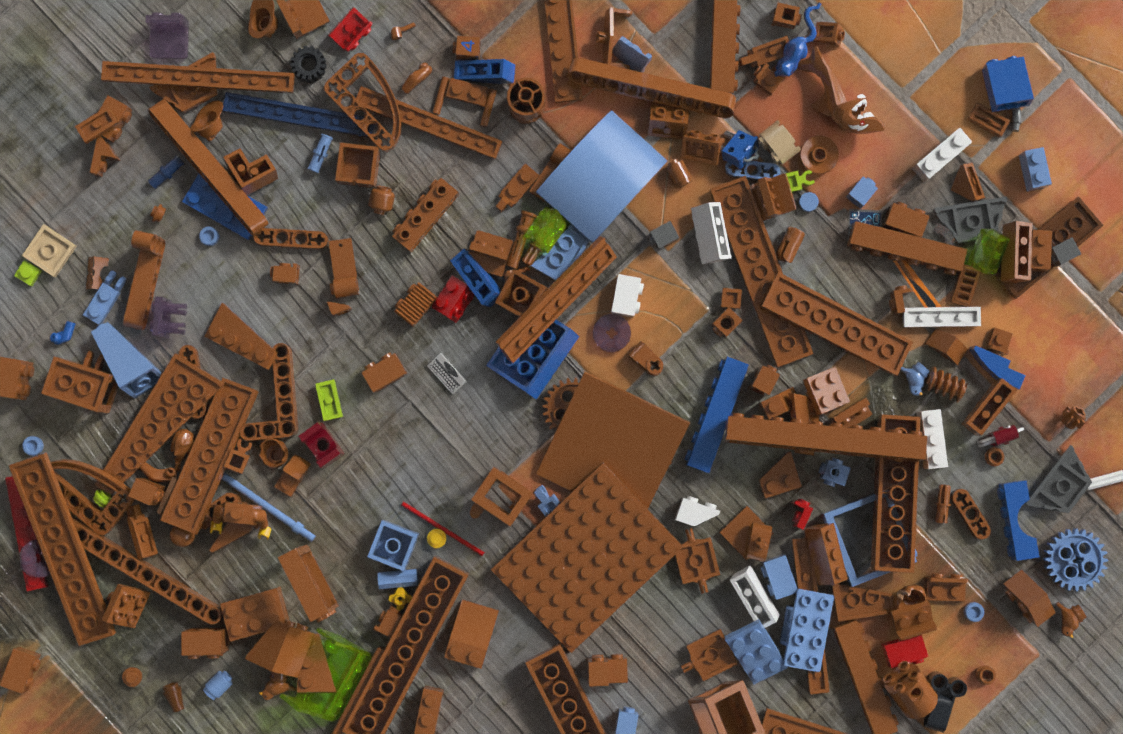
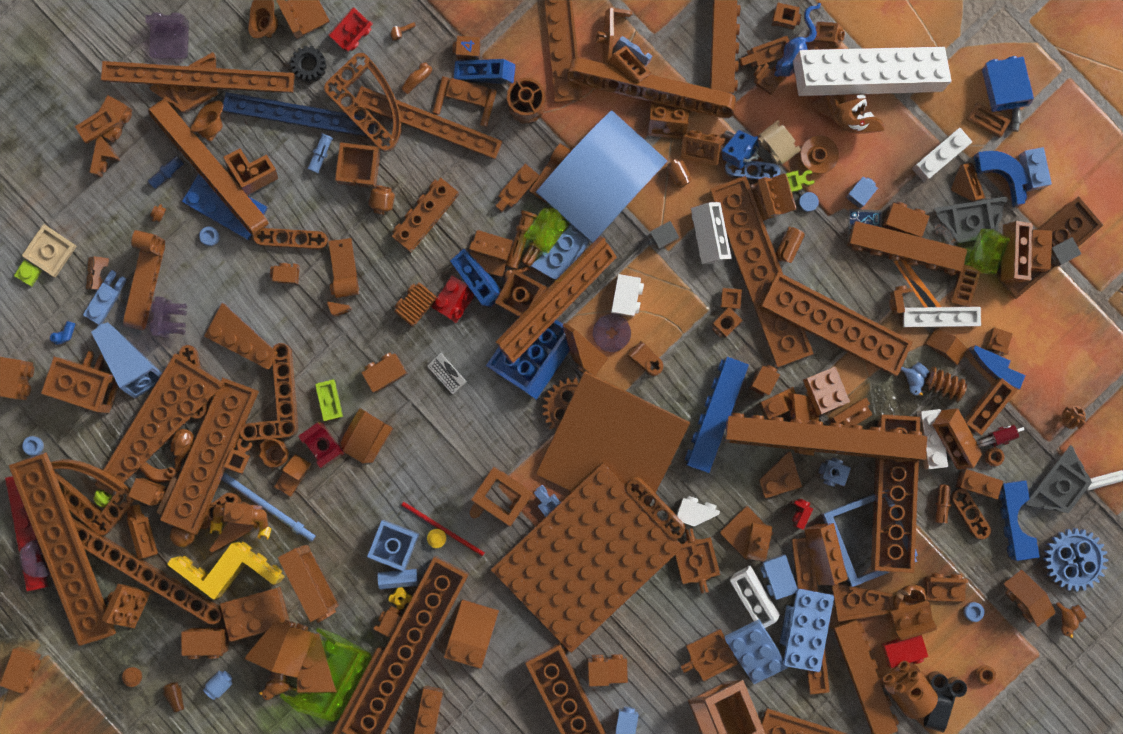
(226, 569): none -> yellow bracket
(365, 437): none -> dark orange slope
(583, 352): none -> dark orange slope
(624, 56): none -> dark orange slope
(655, 508): none -> dark orange beam
(871, 71): none -> white brick
(957, 439): none -> dark orange brick
(979, 483): none -> dark orange brick
(1008, 168): none -> blue arch

